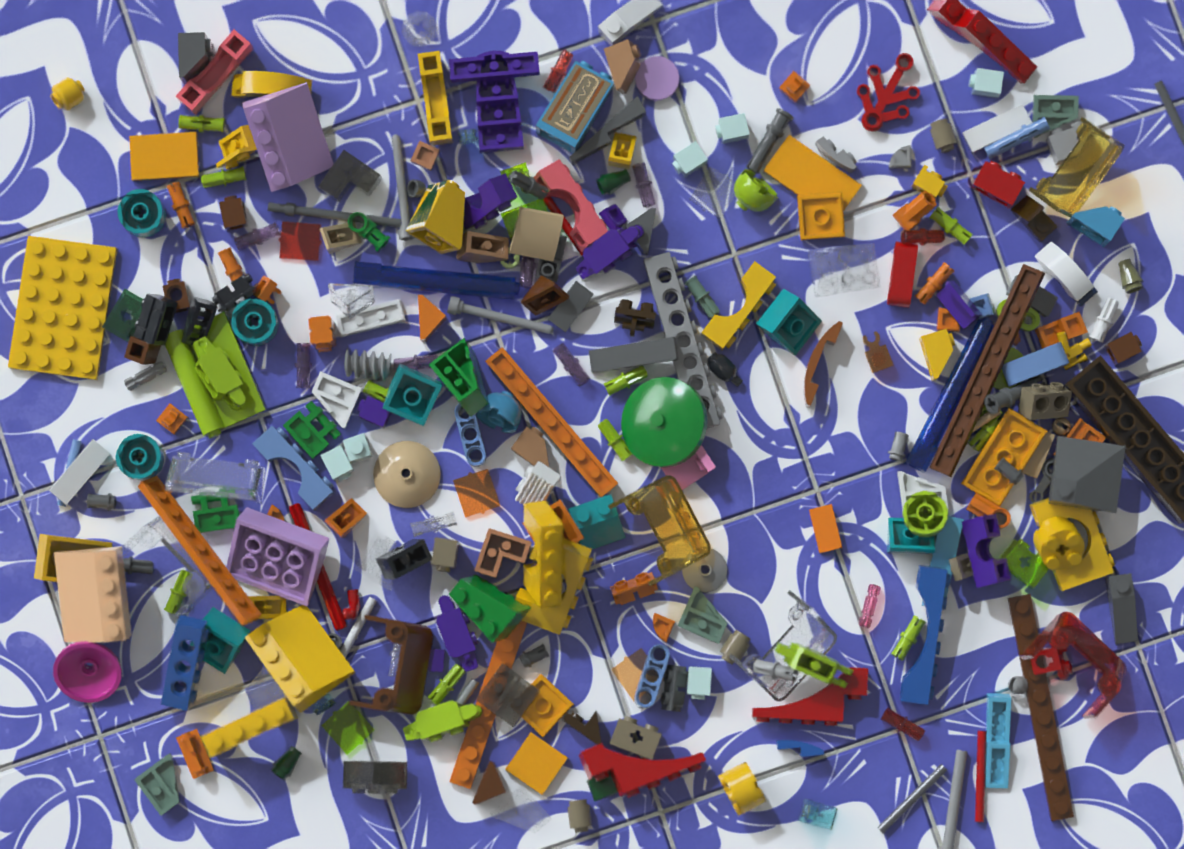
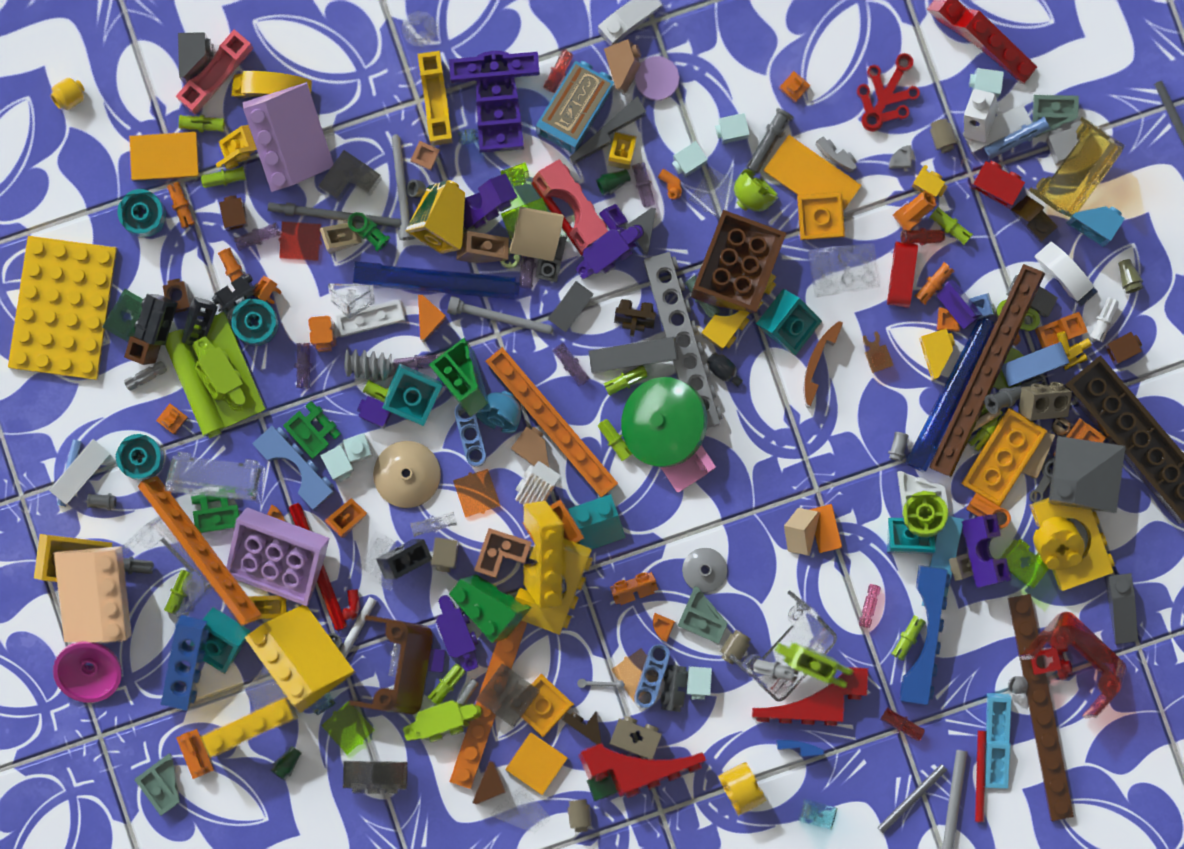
(336, 397): white wing -> none
(528, 185): dark grey axle -> none
(533, 656): dark grey pin -> none
(543, 296): reddish brown slope -> none
(582, 683): none -> light grey hinge
(671, 523): clear yellow windscreen -> none
(673, 184): none -> orange arm
(738, 263): none -> reddish brown slope
(801, 531): none -> tan slope
(980, 108): none -> white torso
(1009, 471): dark grey pin -> none

